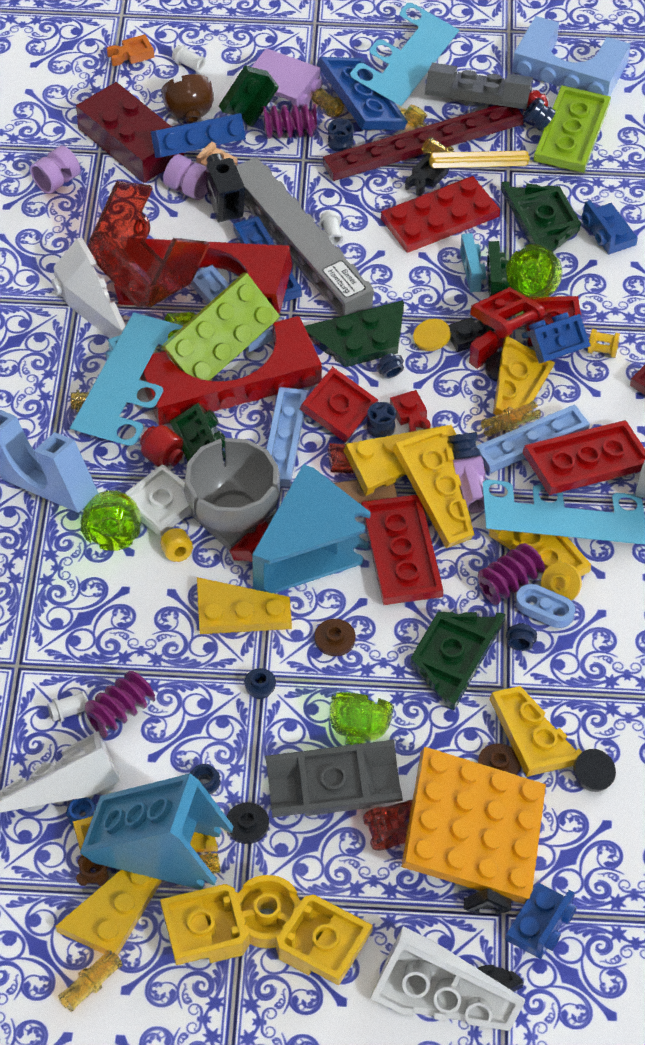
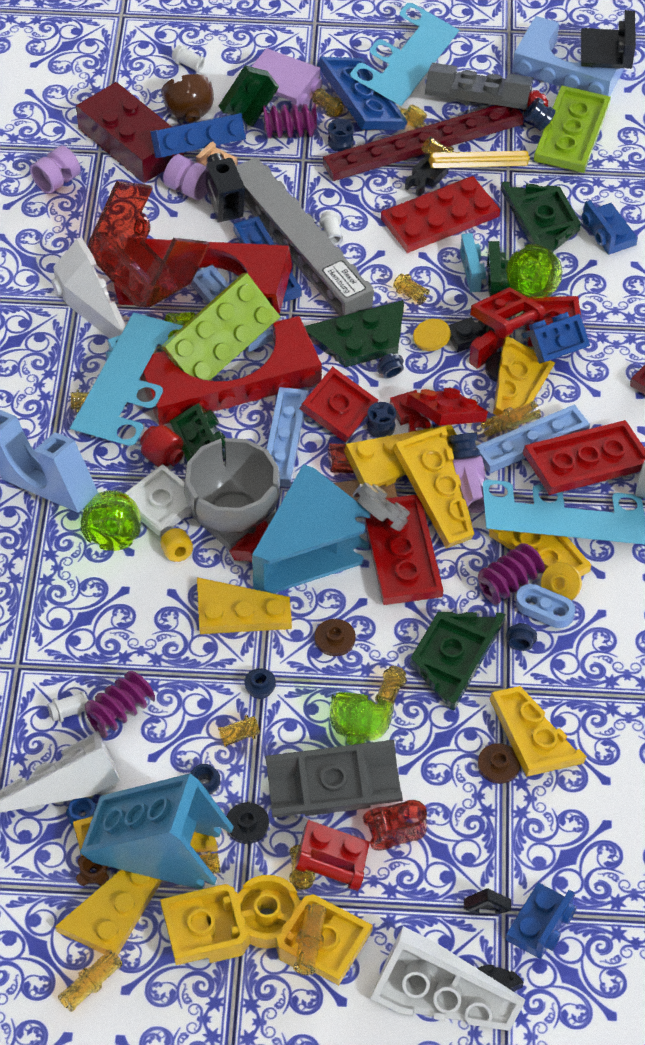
(132, 49): orange plate -> none
(239, 730): none -> clear yellow pin
(300, 879): none -> clear yellow pin
(310, 939): none -> clear yellow pin
(338, 854): none -> red plate
(374, 501): none -> light grey plate
(394, 678): none -> clear yellow pin
(410, 288): none -> clear yellow pin
(447, 407): none -> red plate
(474, 825): light orange plate -> none
(594, 770): black piece -> none
(607, 349): yellow bush -> none
(609, 46): none -> black bracket

